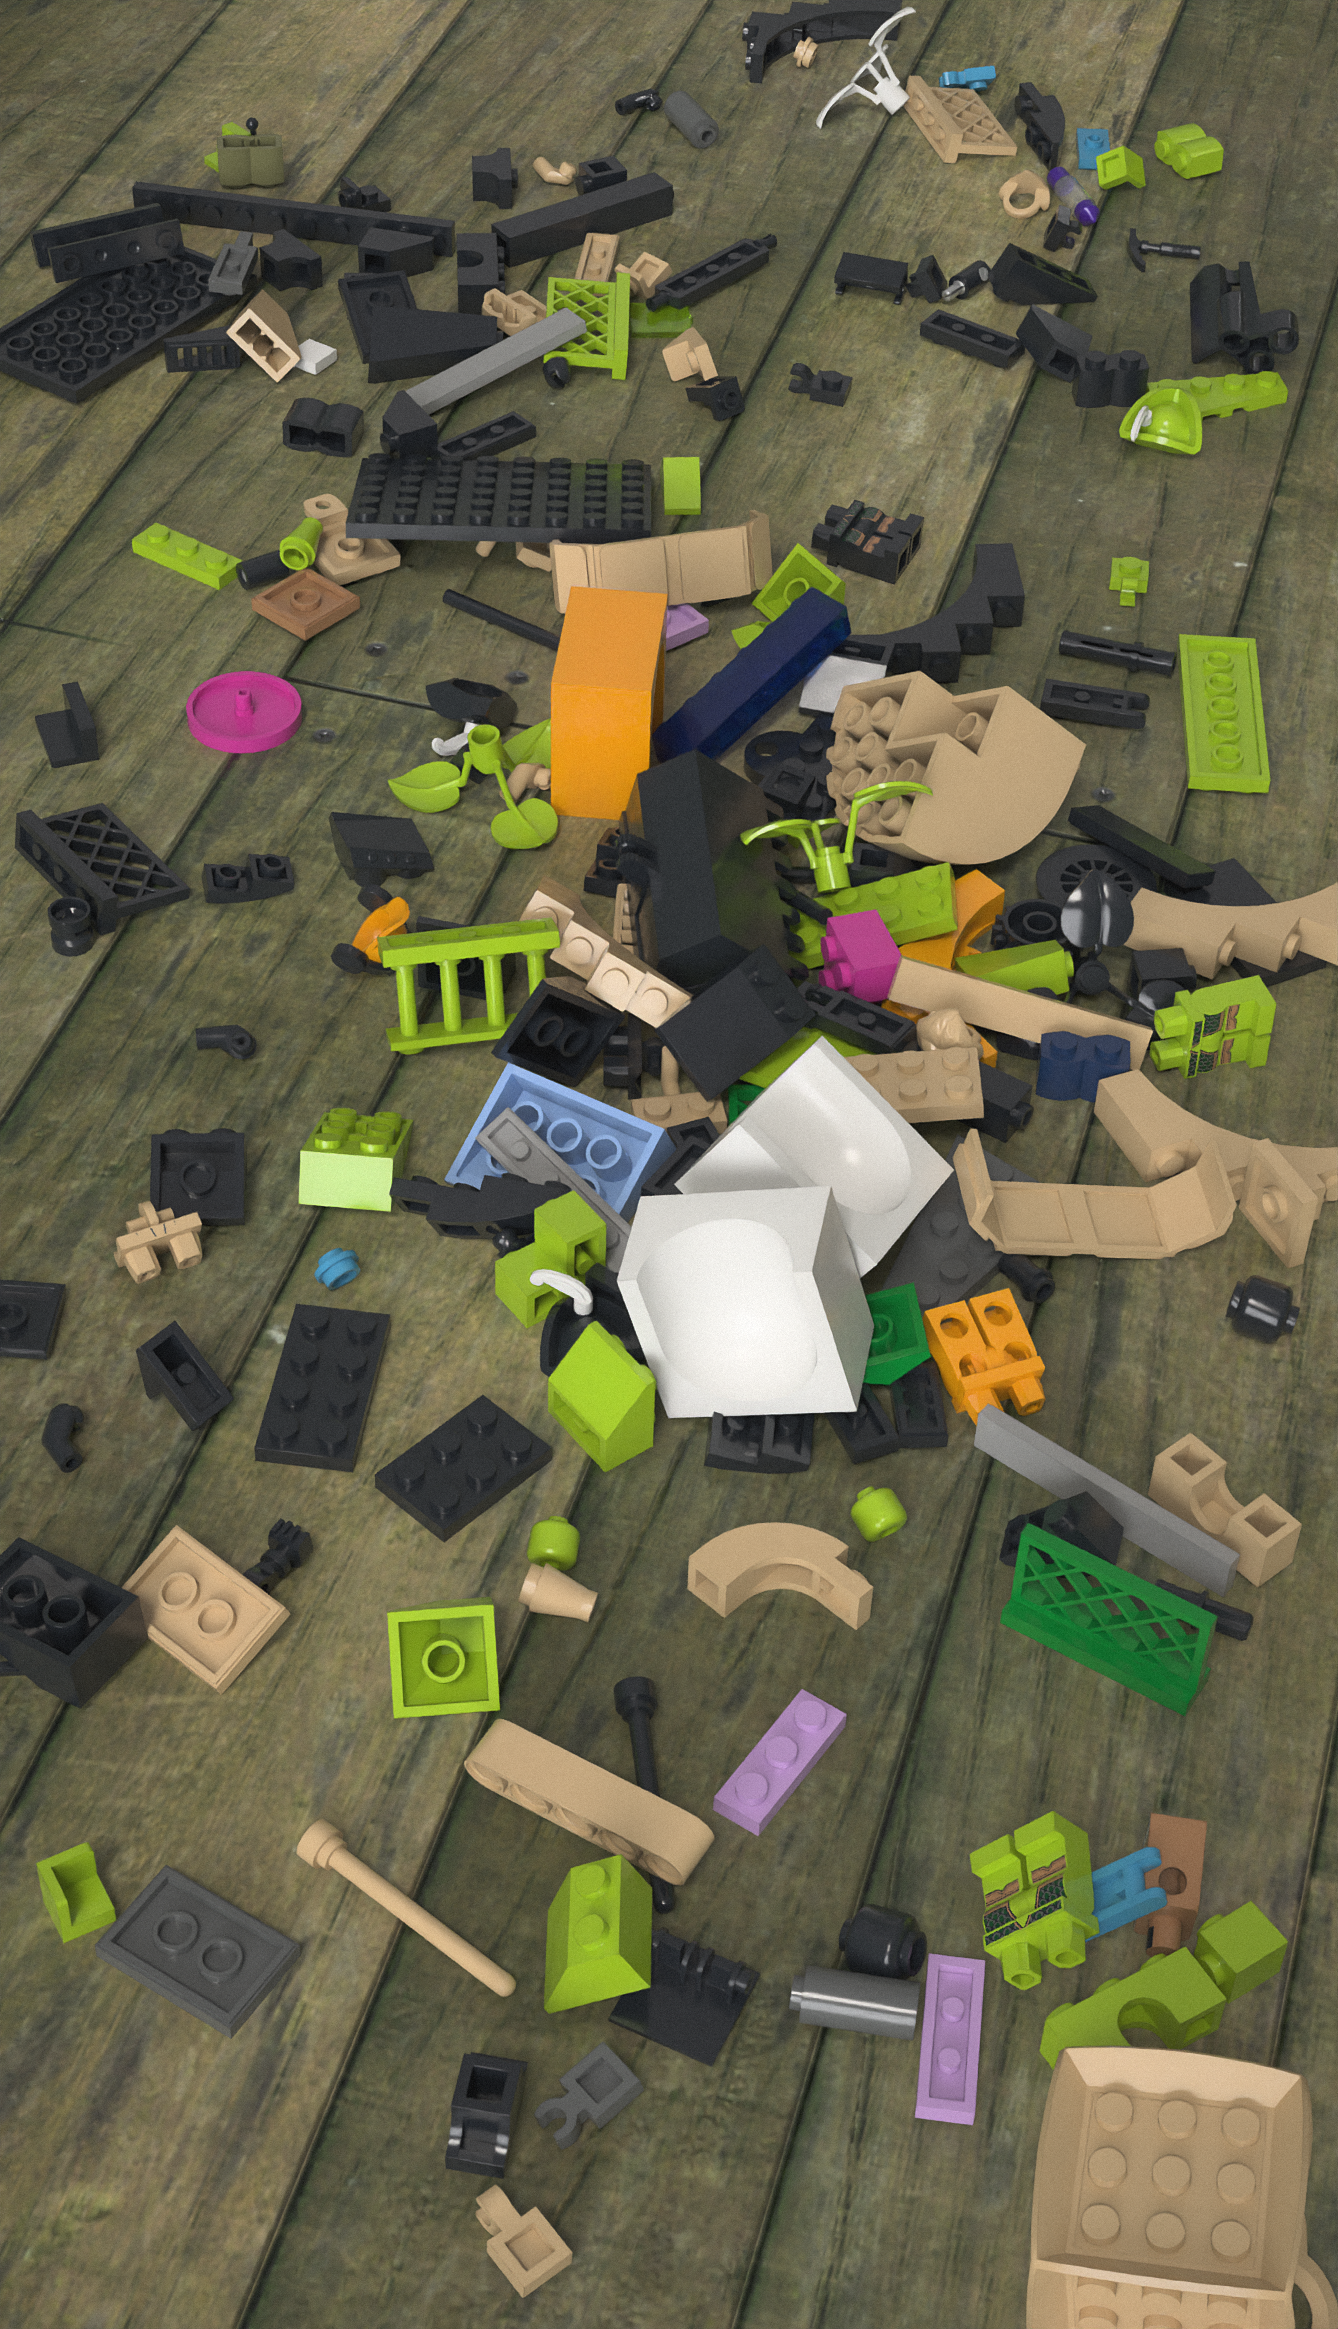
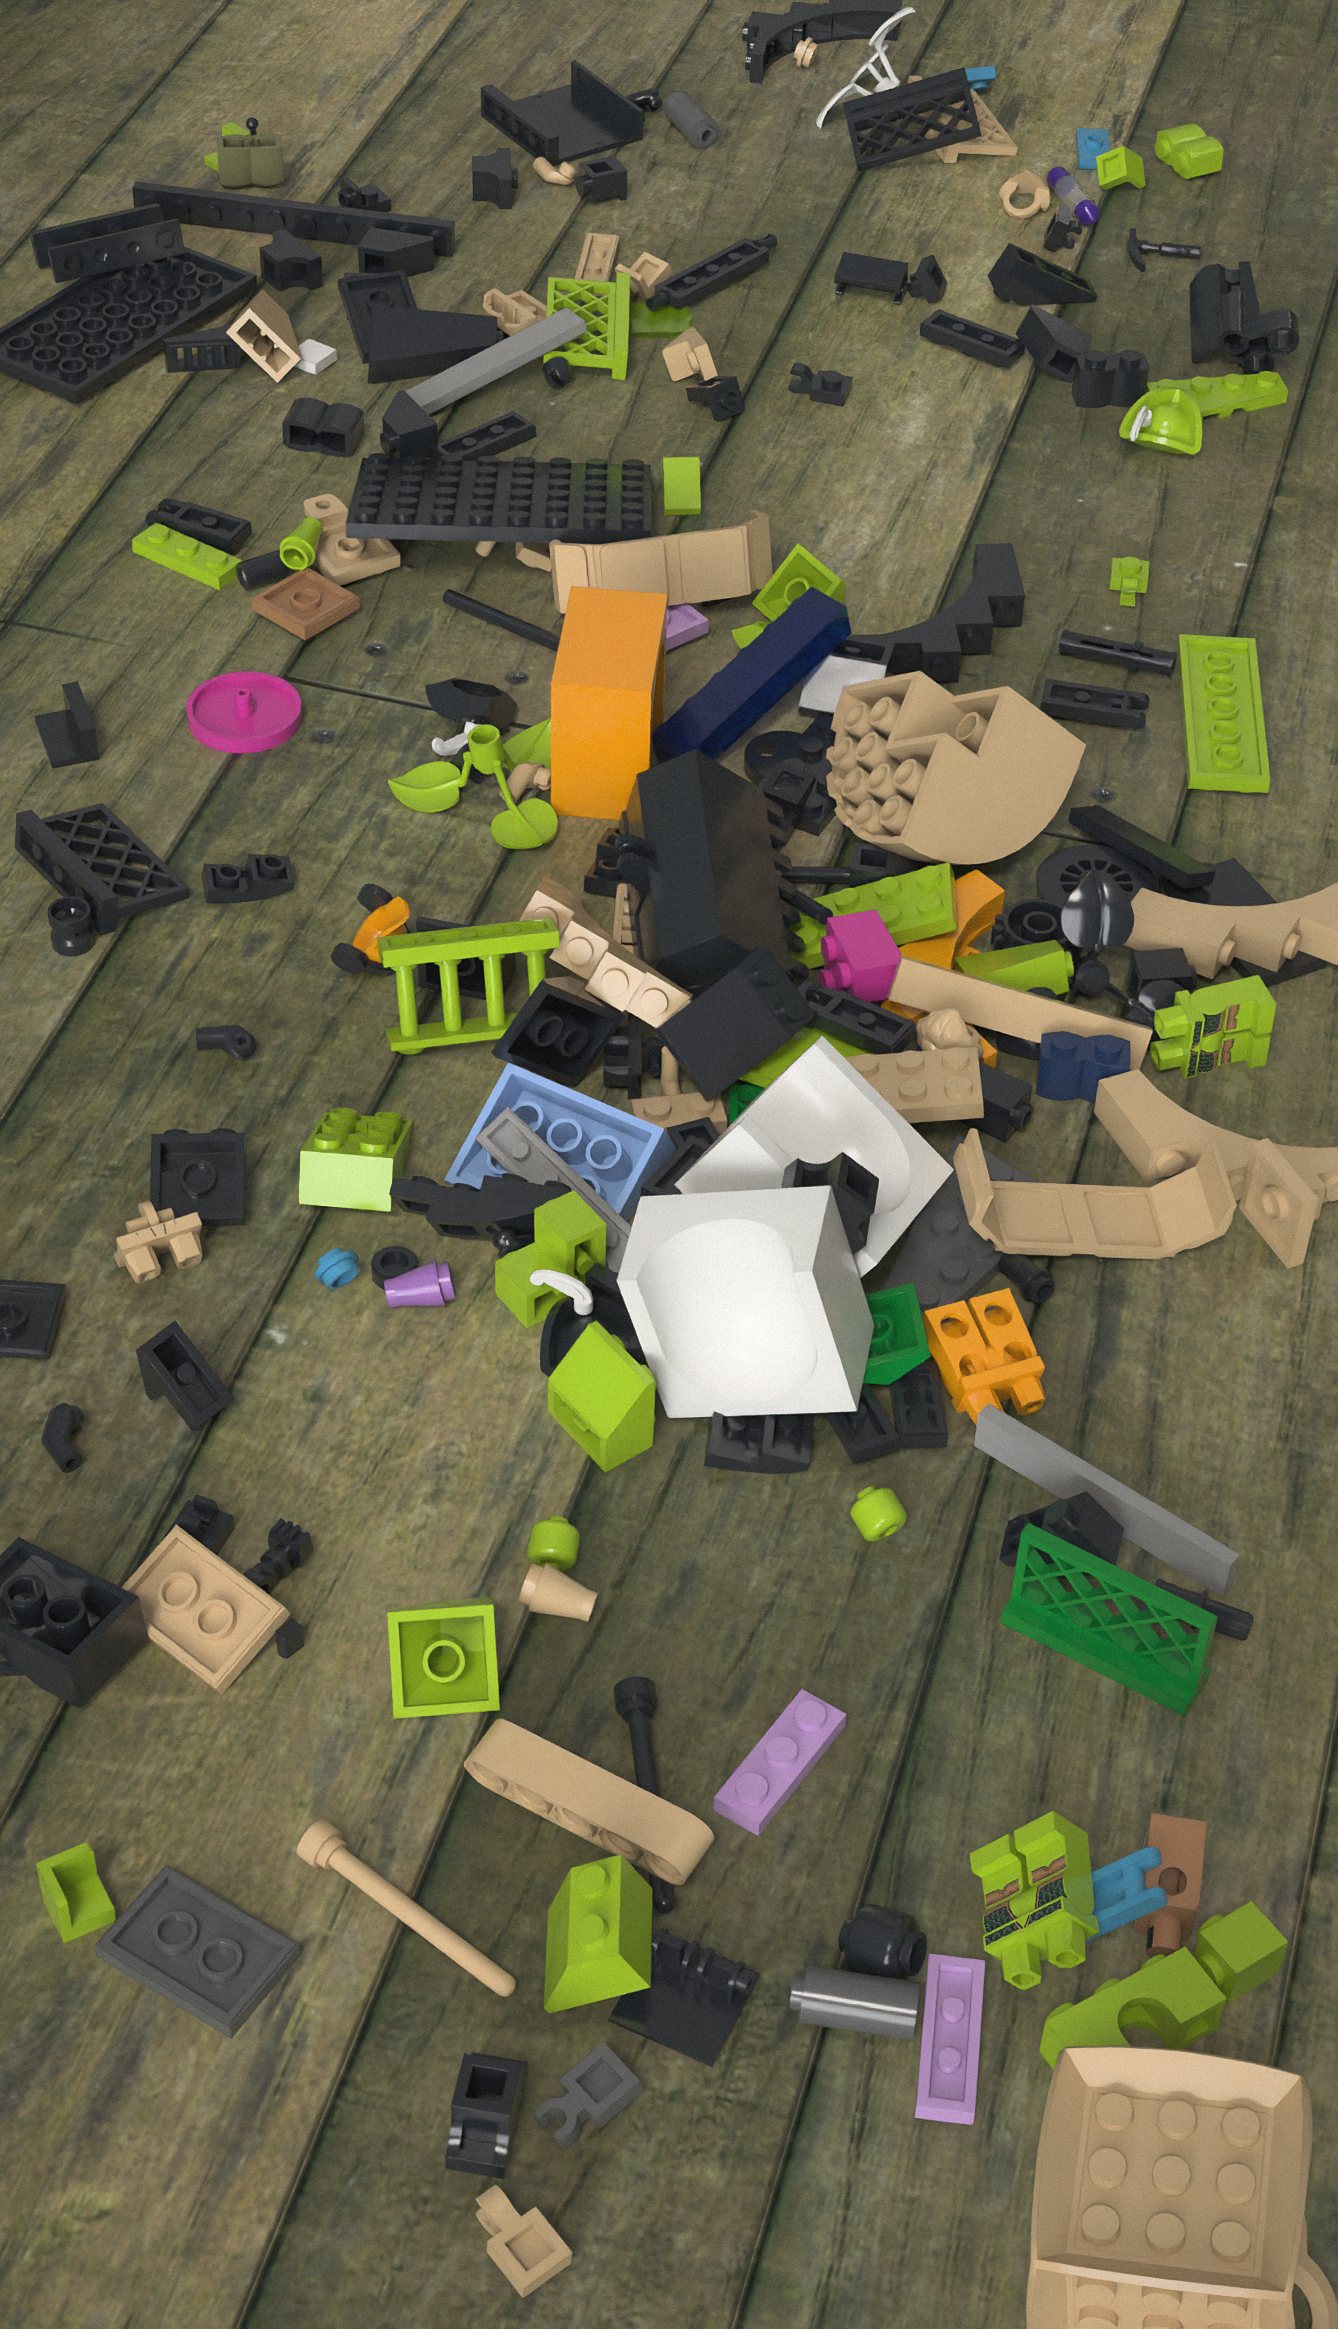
(201, 523): none -> black hinge
(205, 1523): none -> black tile
(234, 266): dark grey hinge -> none
(289, 1638): none -> black piece
(323, 1388): black plate -> none
(378, 847): black slope -> none
(391, 1263): none -> black tile
(422, 1286): none -> medium lavender cone
(463, 1468): black plate -> none
(478, 269): black arch -> none
(566, 120): none -> black panel
(569, 221): black brick -> none
(779, 1557): tan arch -> none
(828, 863): lime plant -> none
(852, 1187): none -> black brick
(868, 540): black hips -> none
(906, 103): none -> black fence
(967, 281): black piece -> none
(1044, 123): black slope -> none
(1192, 1486): tan arch -> none
(1262, 1309): black head -> none

